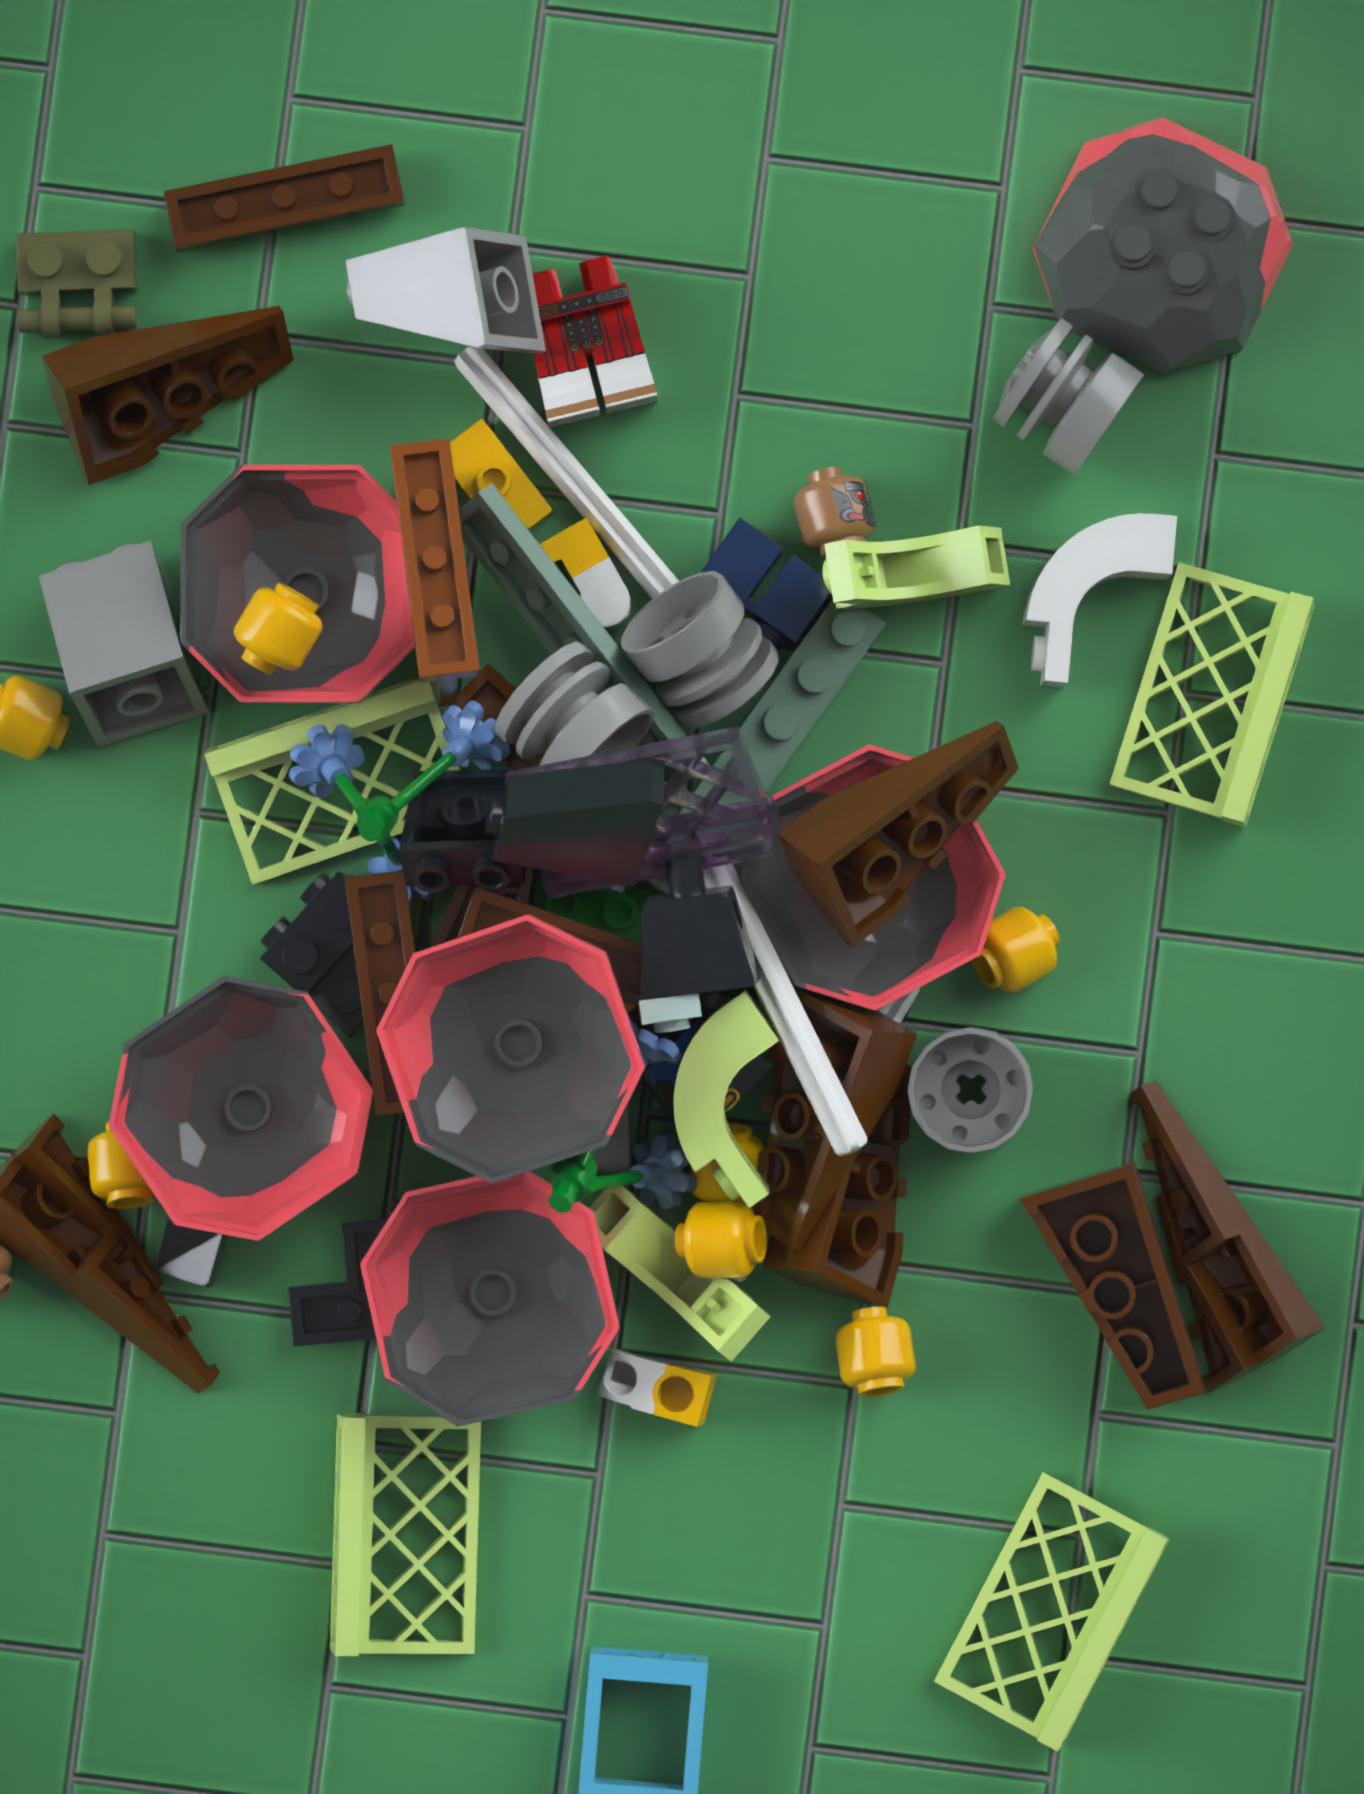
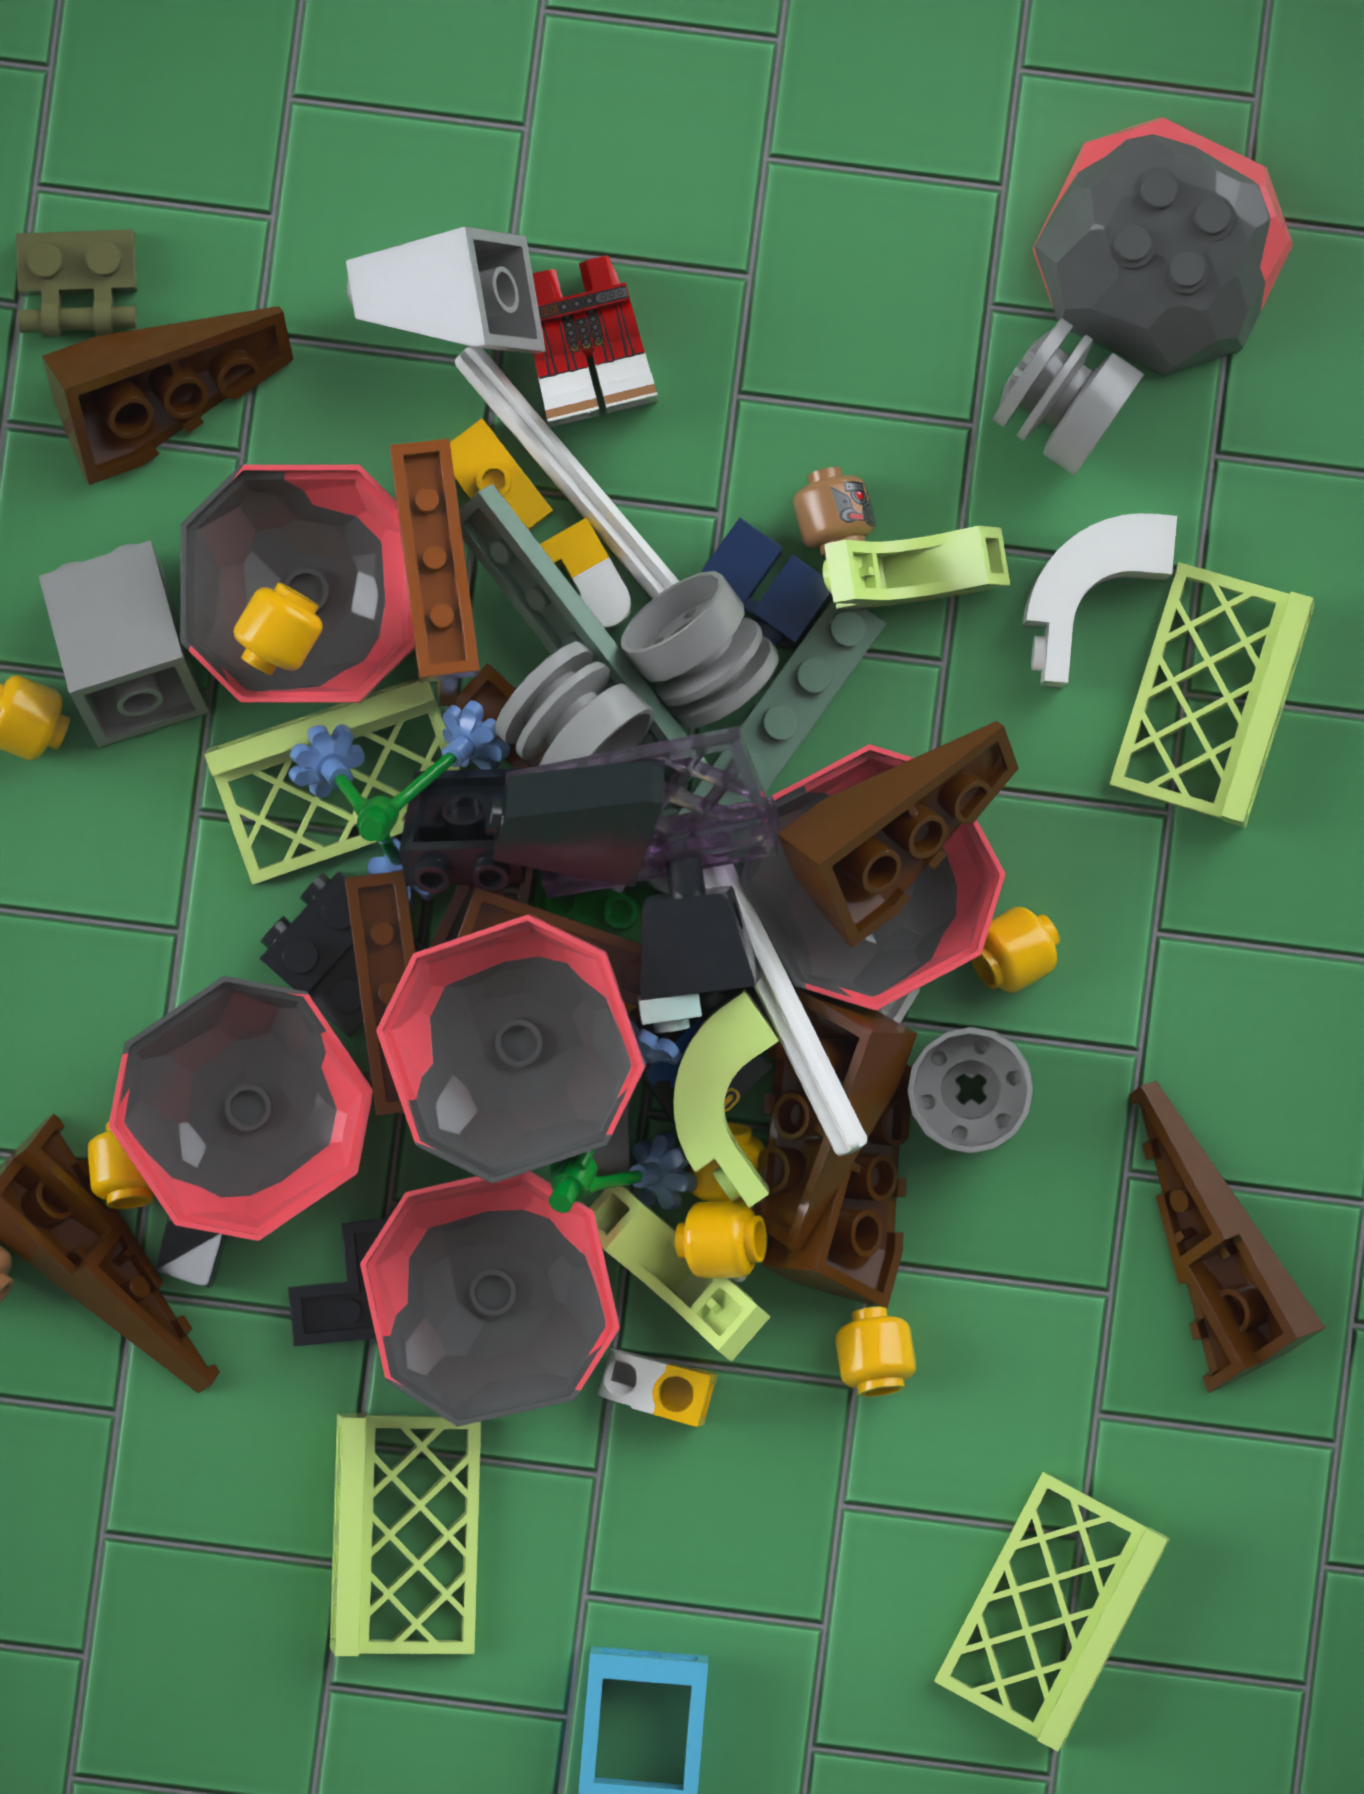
(284, 198): reddish brown plate -> none
(1116, 1263): reddish brown wedge -> none

